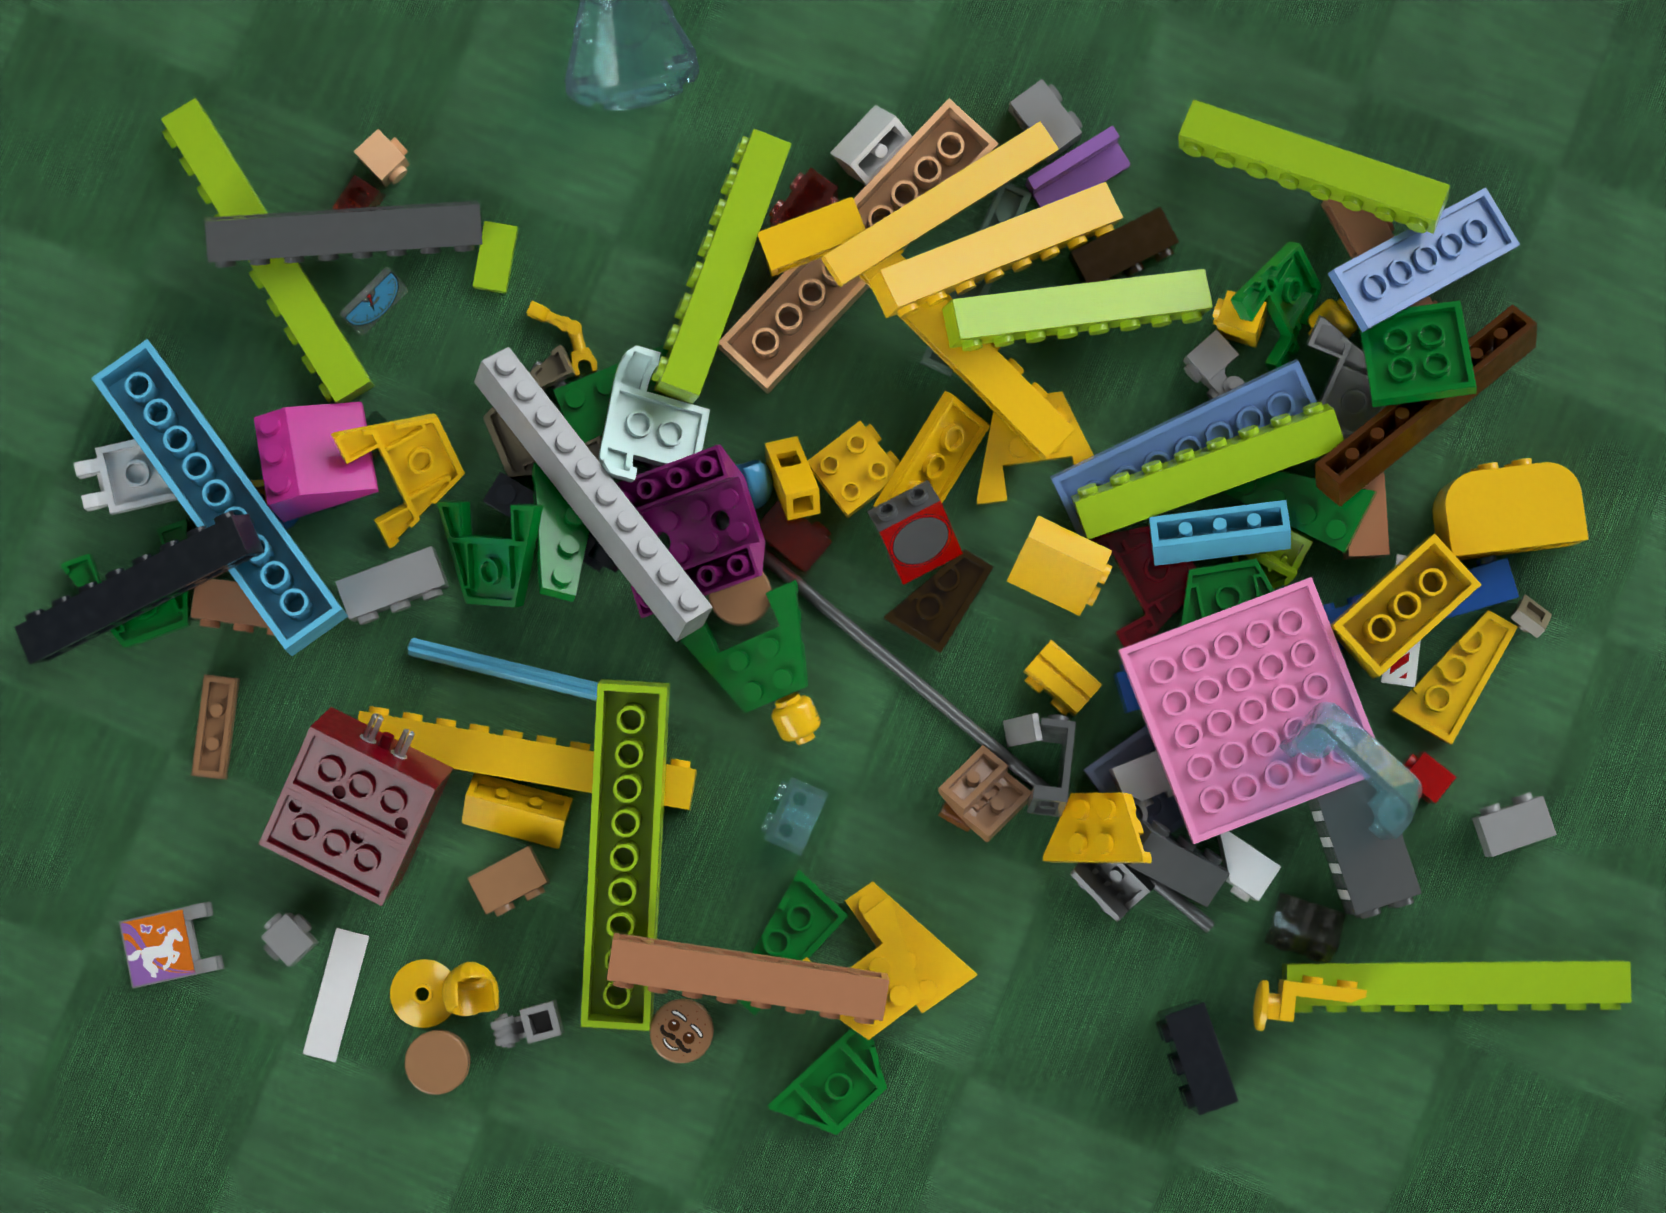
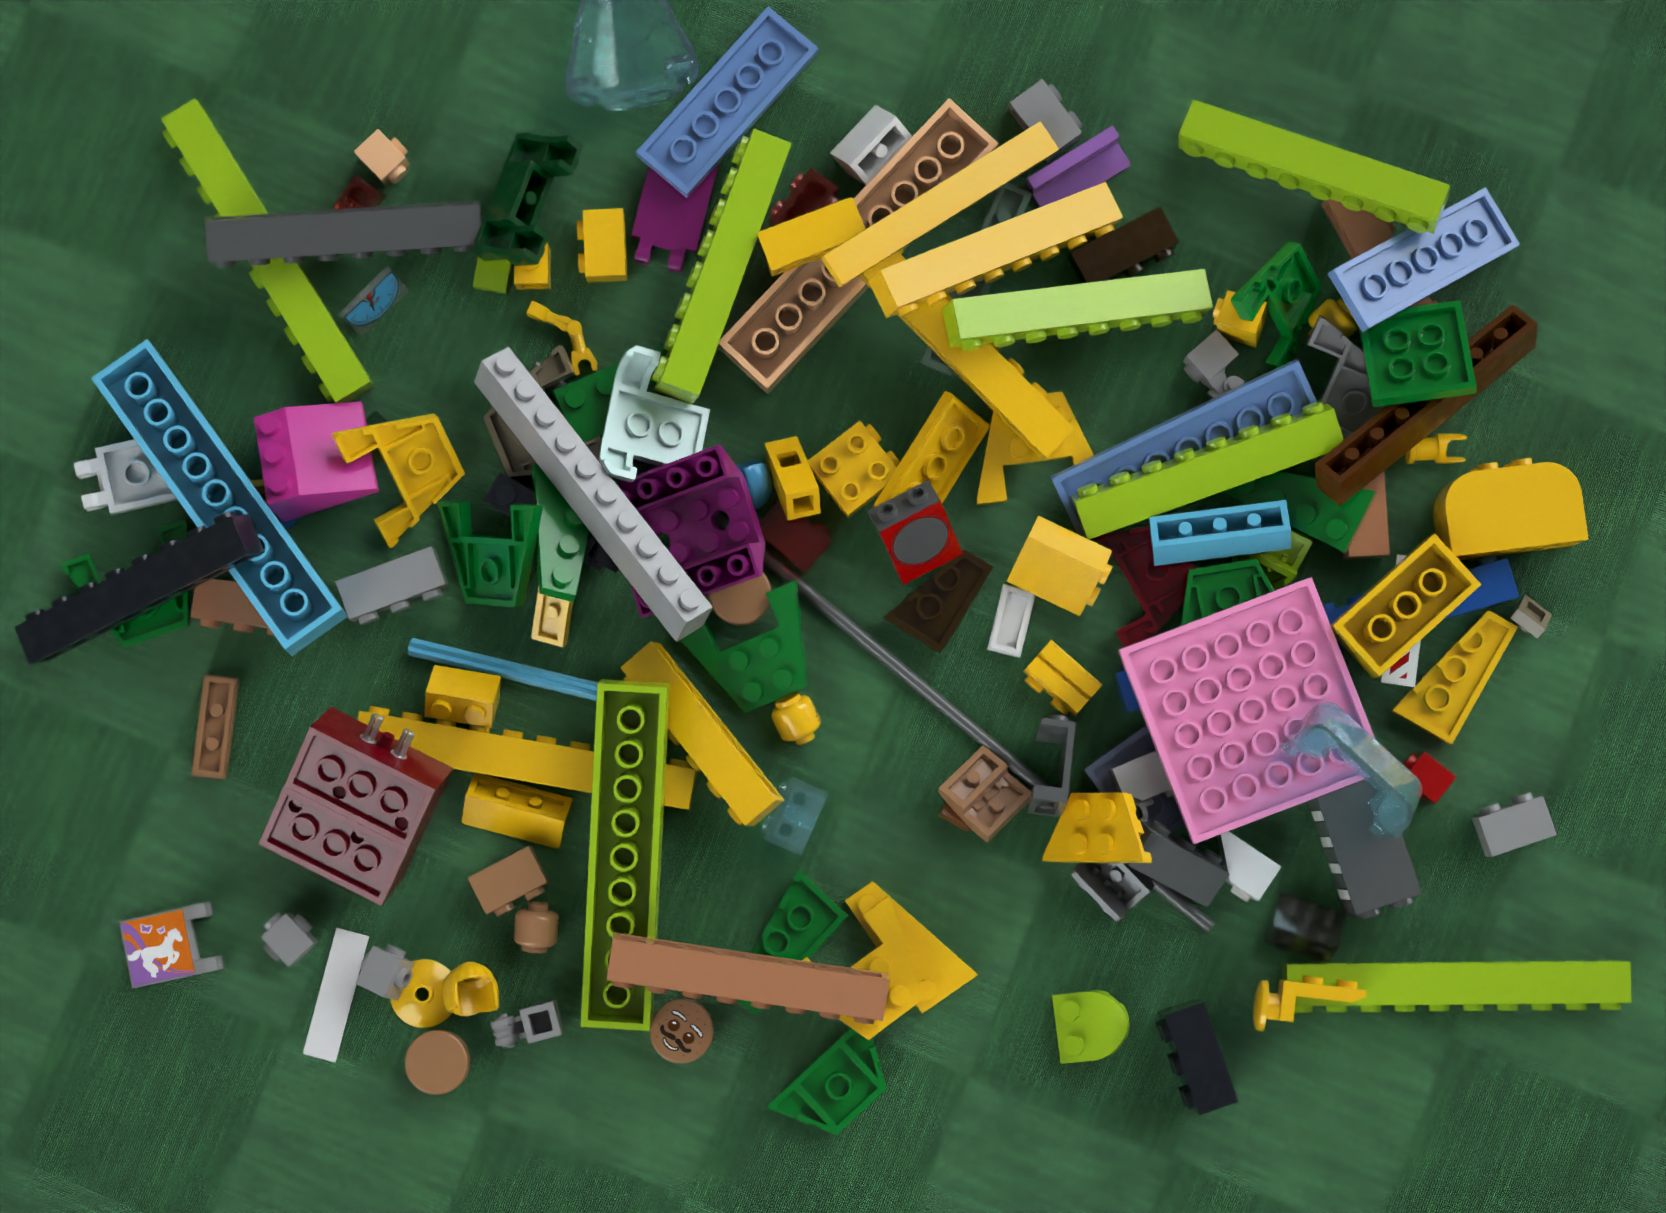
(385, 971): none -> light grey brick
(462, 696): none -> yellow brick
(519, 196): none -> dark green bracket
(534, 276): none -> yellow brick
(536, 927): none -> medium nougat head
(551, 620): none -> yellow hinge
(604, 245): none -> yellow brick
(670, 219): none -> magenta tile
(706, 739): none -> yellow brick
(727, 102): none -> medium blue plate
(1011, 621): none -> white tile
(1022, 730): light grey piece -> none
(1089, 1025): none -> lime slope
(1434, 449): none -> yellow piece

